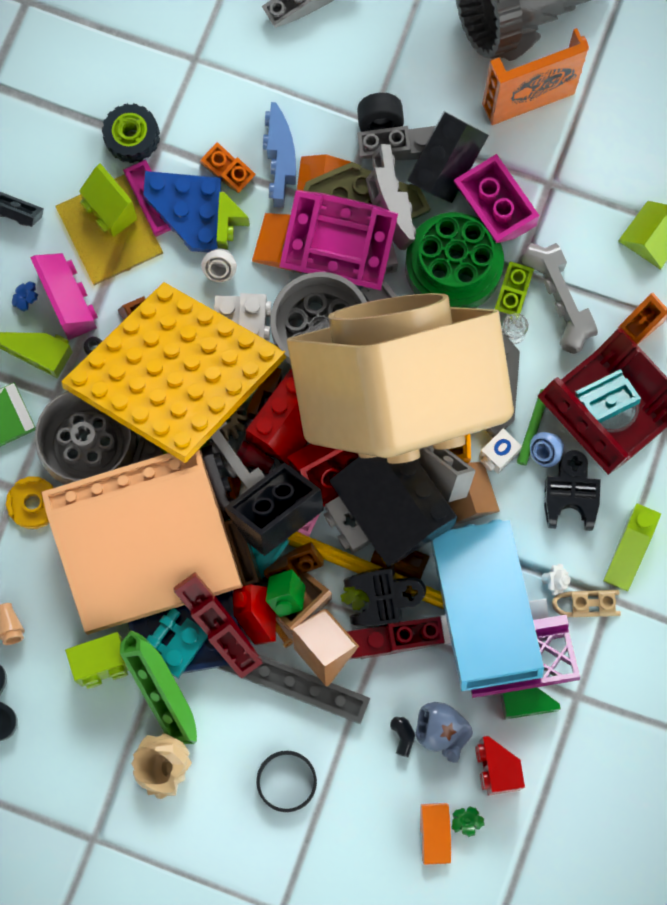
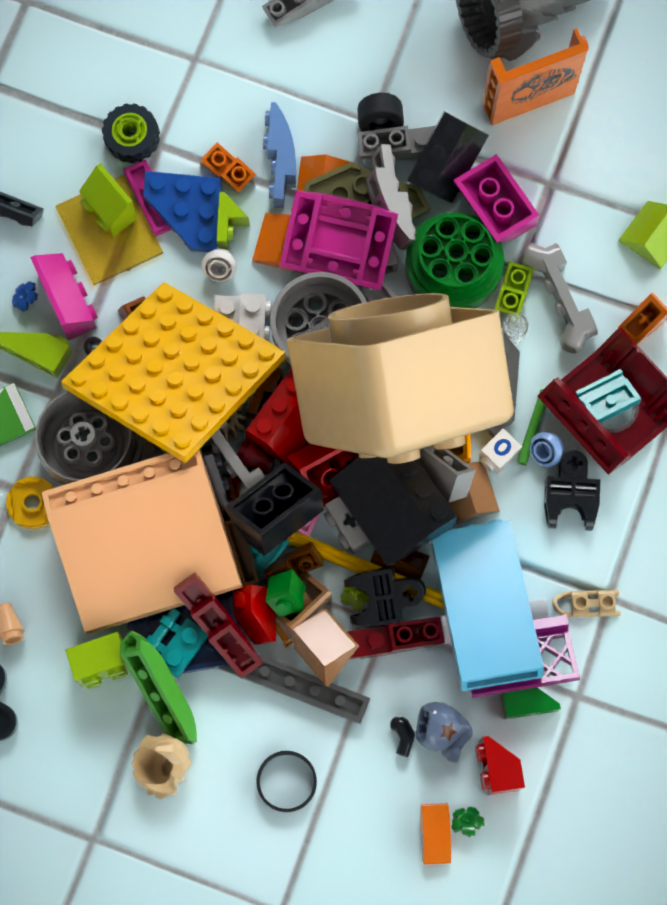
(556, 579): white plant -> none
(632, 546): lime slope -> none

